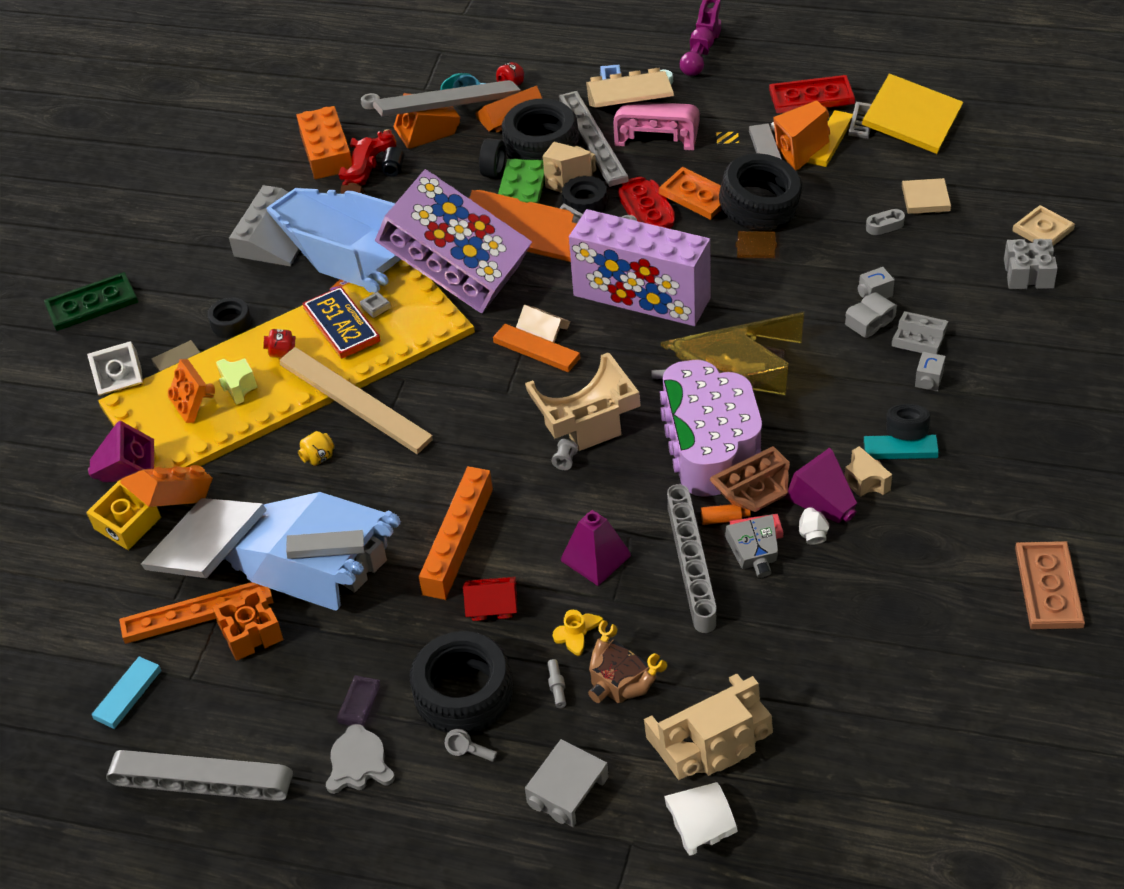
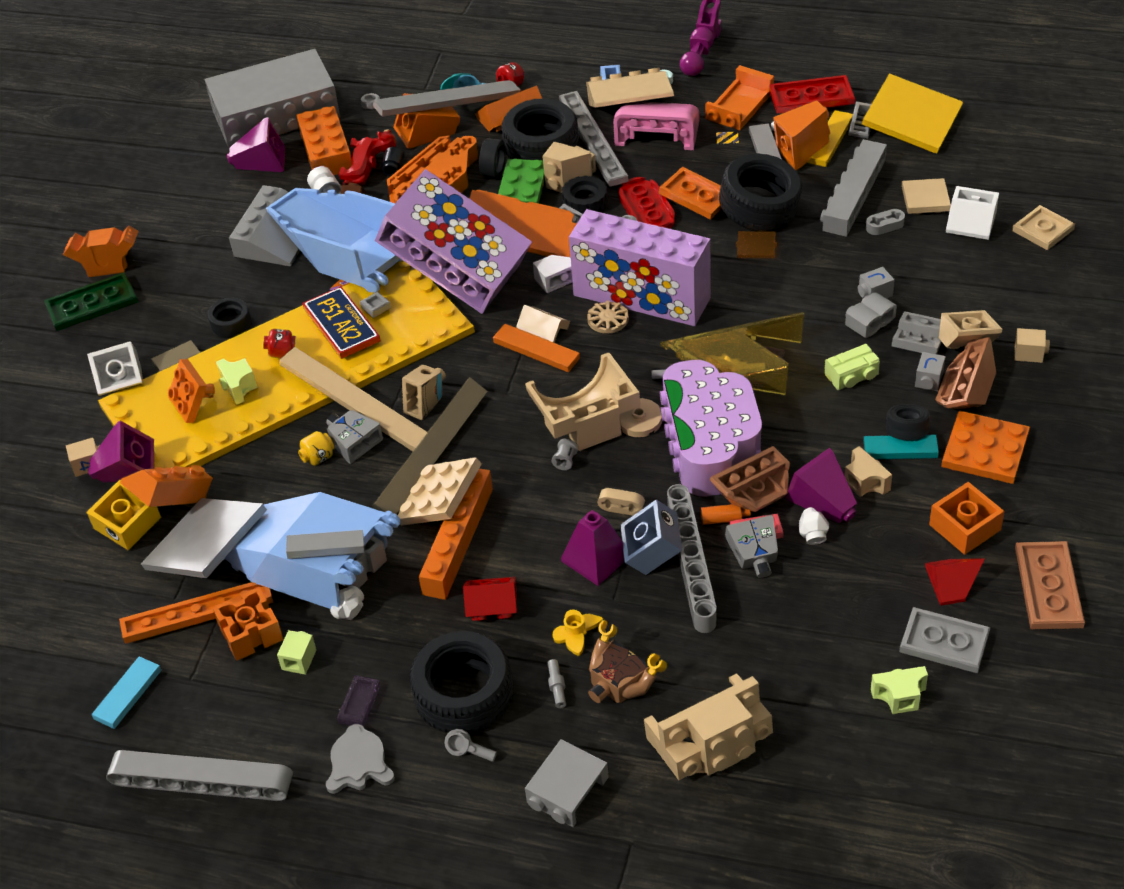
(80, 455): none -> tan brick
(102, 250): none -> orange slope
(259, 149): none -> magenta slope
(270, 90): none -> light grey brick
(296, 652): none -> yellowish green brick
(323, 180): none -> white wheel
(350, 603): none -> white rock
(353, 434): none -> light grey torso
(422, 390): none -> tan torso
(430, 446): none -> dark tan tile
(438, 491): none -> tan plate
(442, 158): none -> orange connector
(553, 272): none -> white slope
(607, 317): none -> tan wheel
(620, 501): none -> tan beam
(641, 420): none -> tan plate
(651, 537): none -> sand blue brick
(701, 816): white slope -> none
(740, 99): none -> orange panel
(852, 367): none -> yellowish green brick
(853, 188): none -> light grey brick
(900, 688): none -> yellowish green brick
(945, 640): none -> light grey tile
(953, 578): none -> red slope
(966, 518): none -> orange brick
(967, 326): none -> tan slope
(969, 377): none -> nougat wedge
(972, 212): none -> white slope
(985, 447): none -> orange plate
(1030, 263): light grey brick -> none
(1031, 345): none -> tan brick

